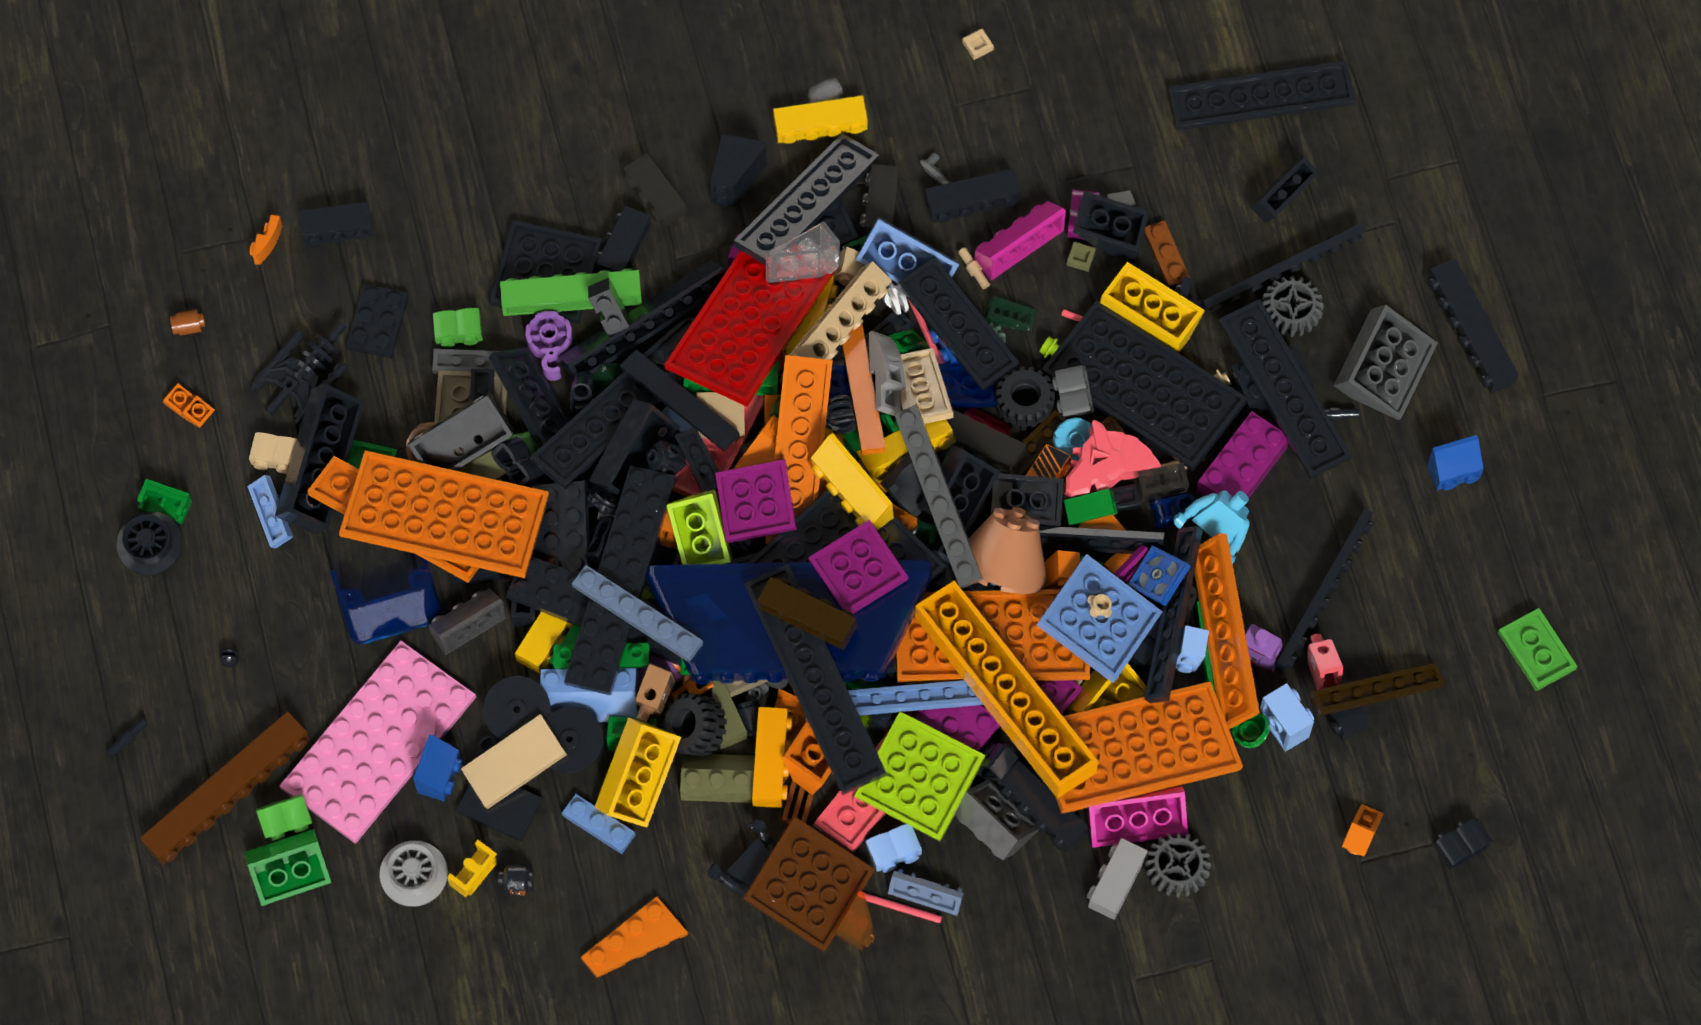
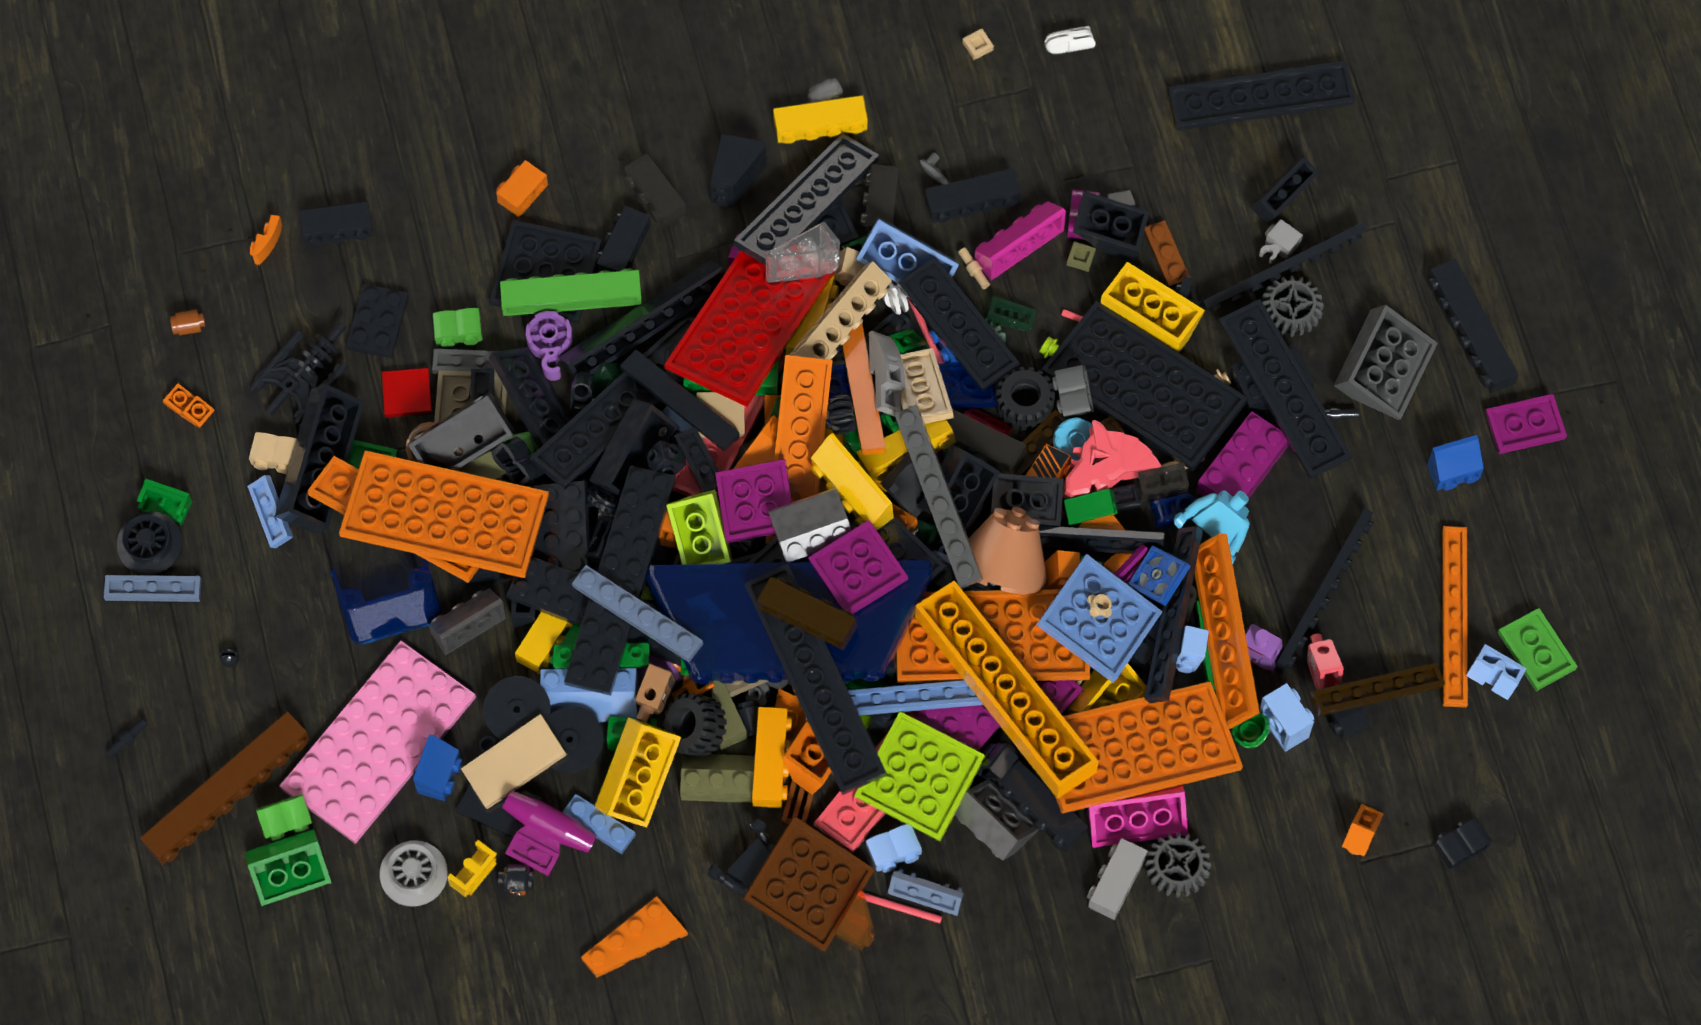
(152, 588): none -> sand blue plate
(406, 392): none -> red tile
(521, 188): none -> orange brick
(543, 832): none -> magenta plate
(607, 302): black brick -> none
(809, 524): none -> flat silver slope
(1070, 40): none -> white arm
(1281, 241): none -> light grey brick
(1454, 616): none -> orange tile
(1497, 671): none -> light blue brick
(1525, 424): none -> magenta plate

